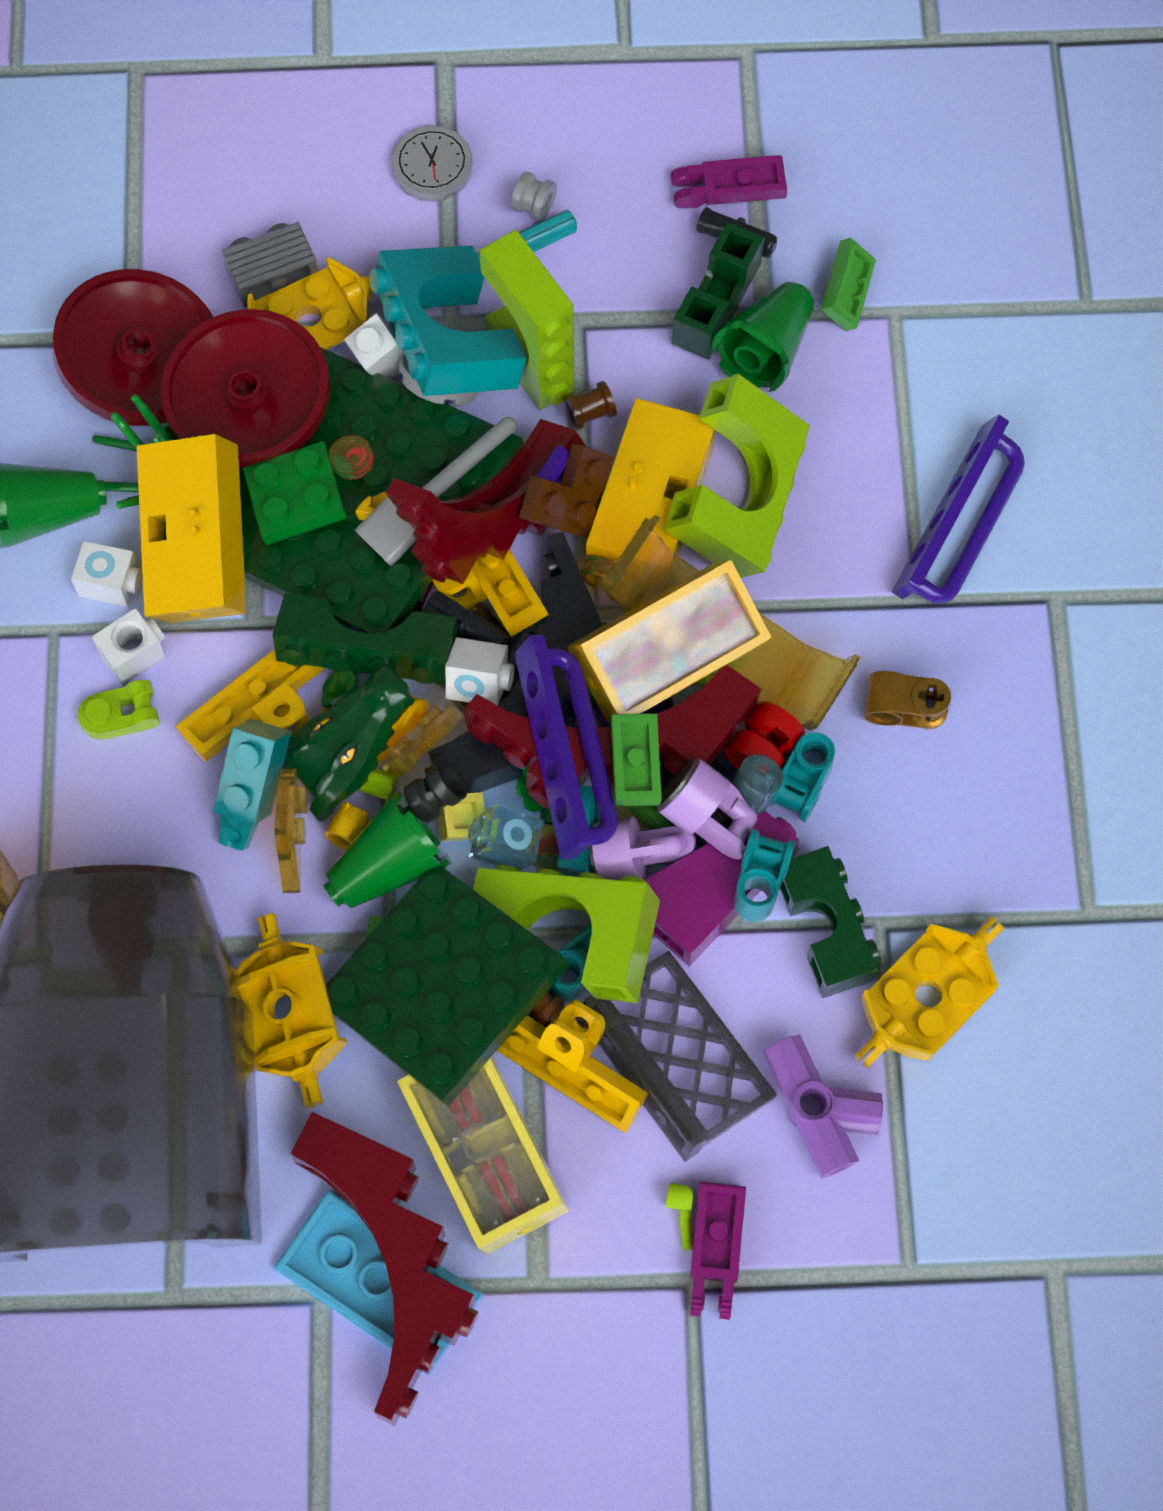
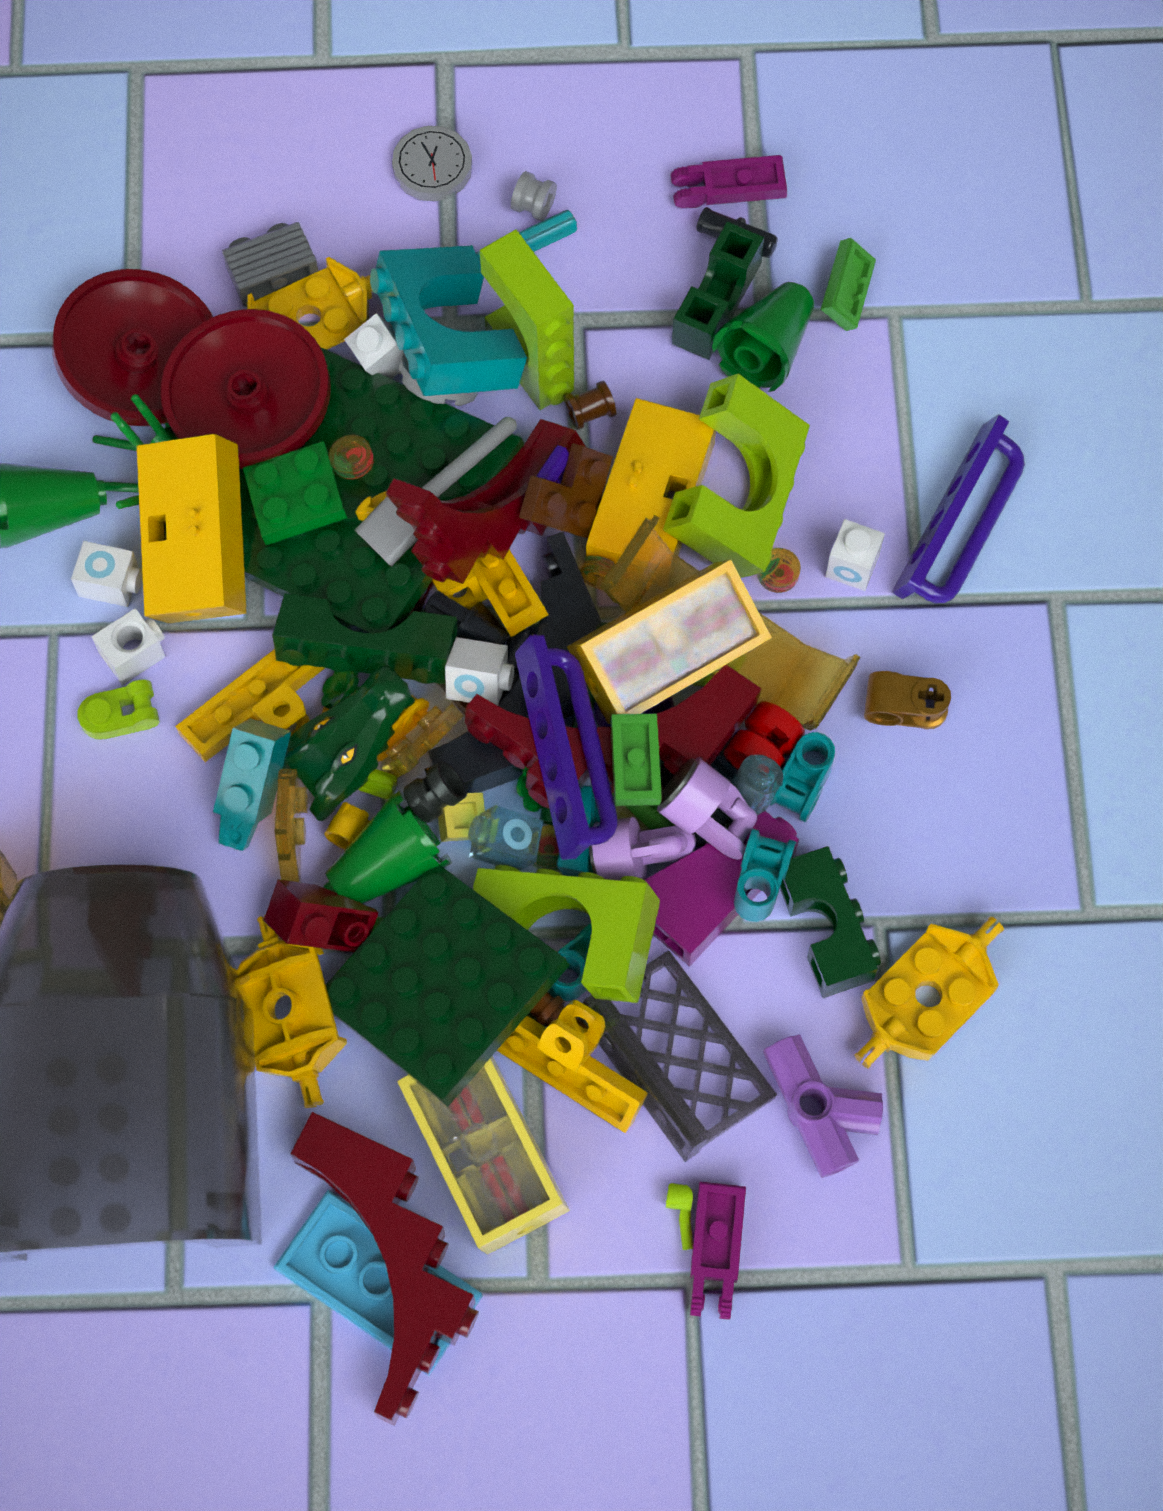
(318, 917): none -> dark red slope
(781, 572): none -> clear yellow tile
(854, 555): none -> white brick

